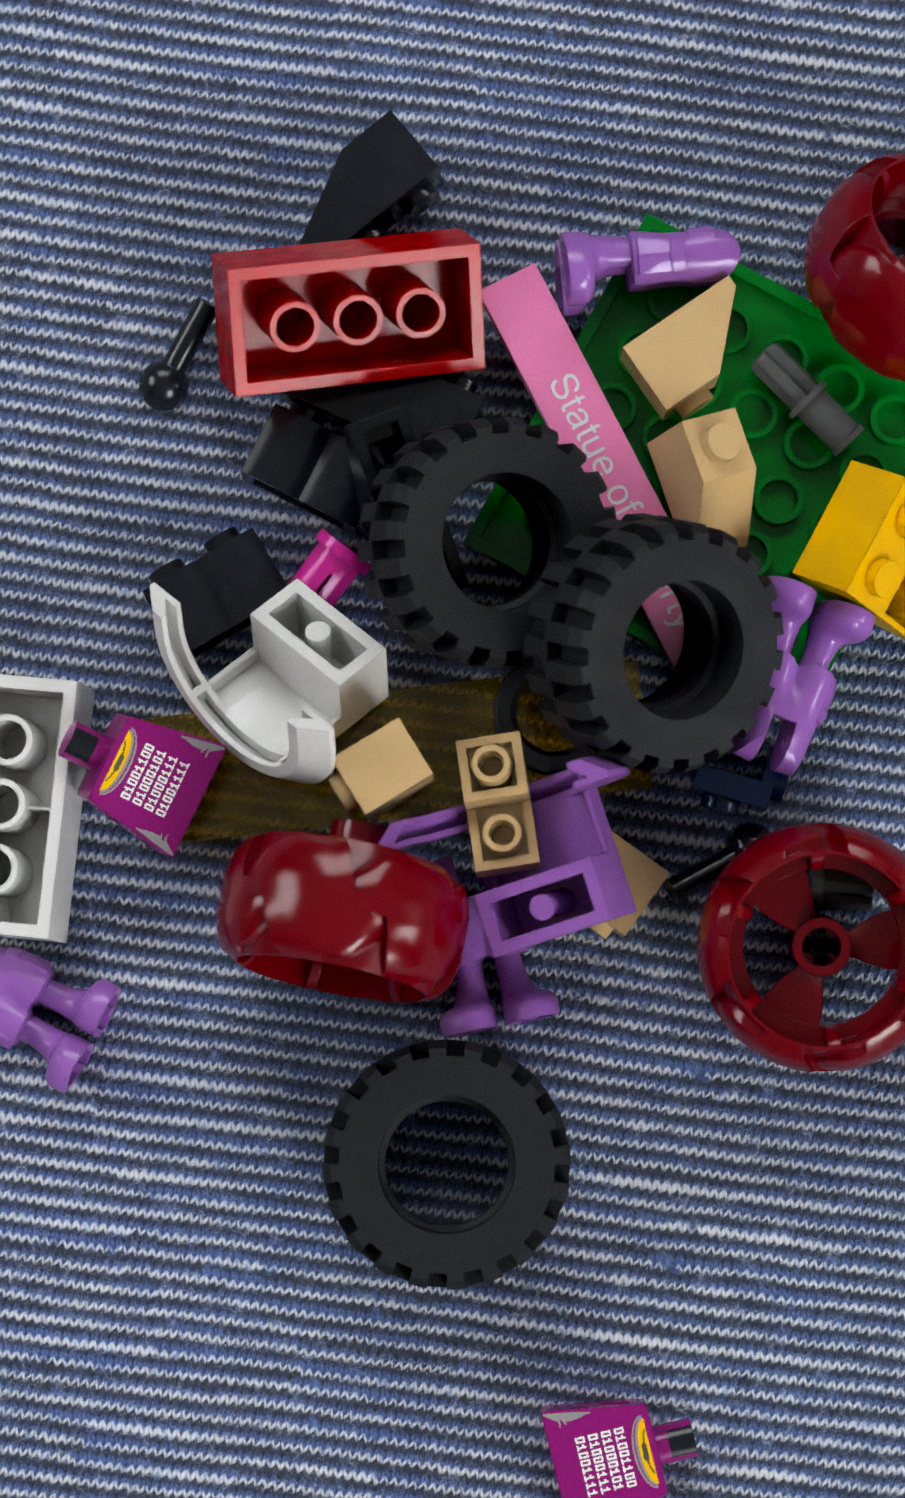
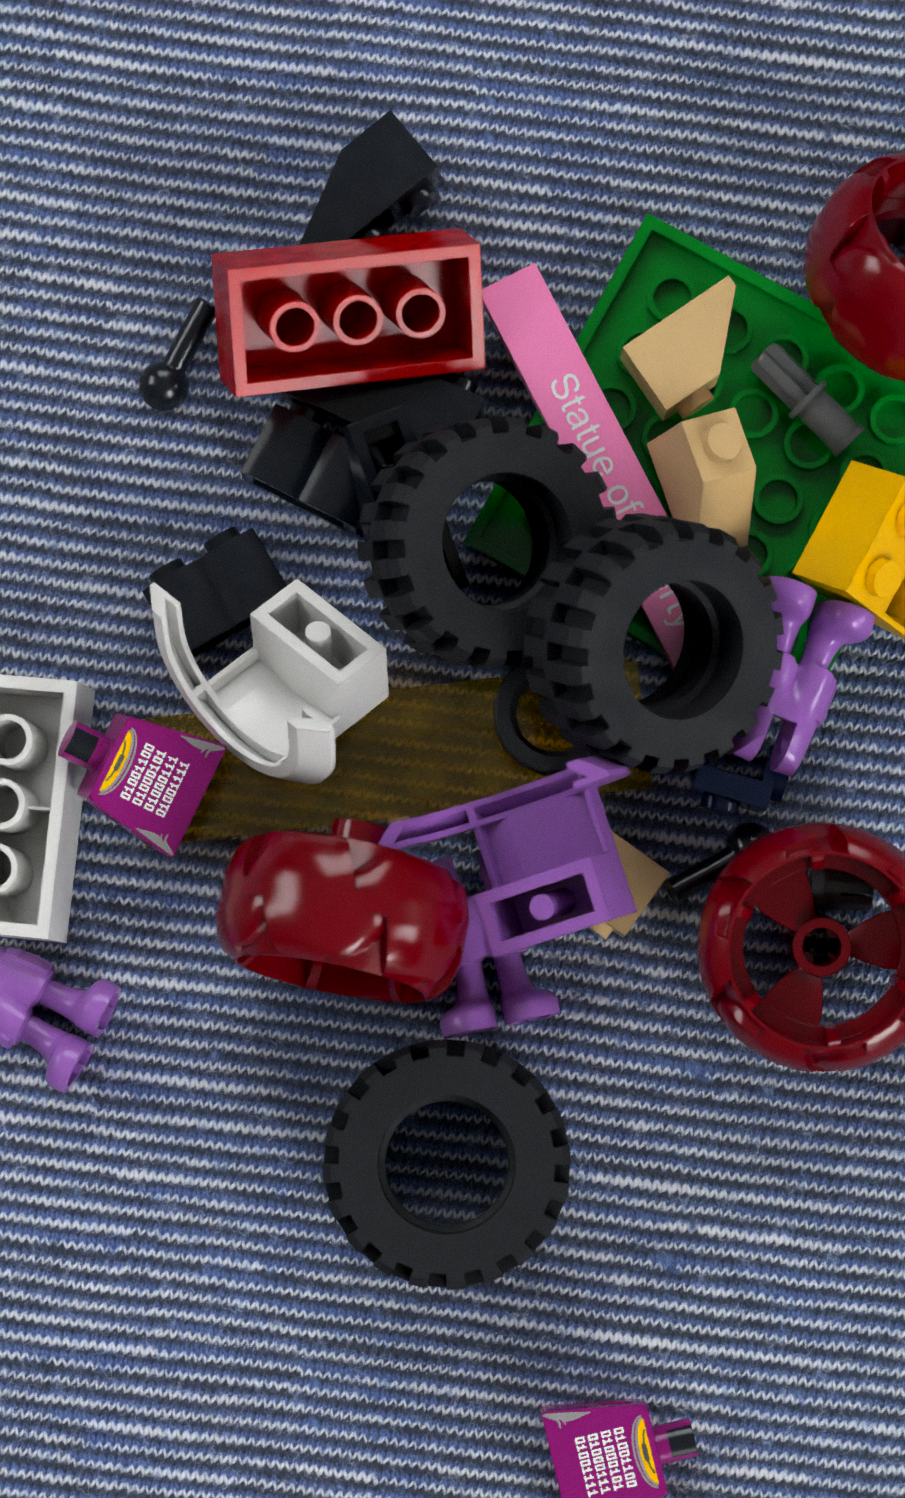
(330, 567): dark pink bush -> none
(380, 772): tan brick -> none
(498, 804): tan slope -> none
(645, 259): medium lavender piece -> none

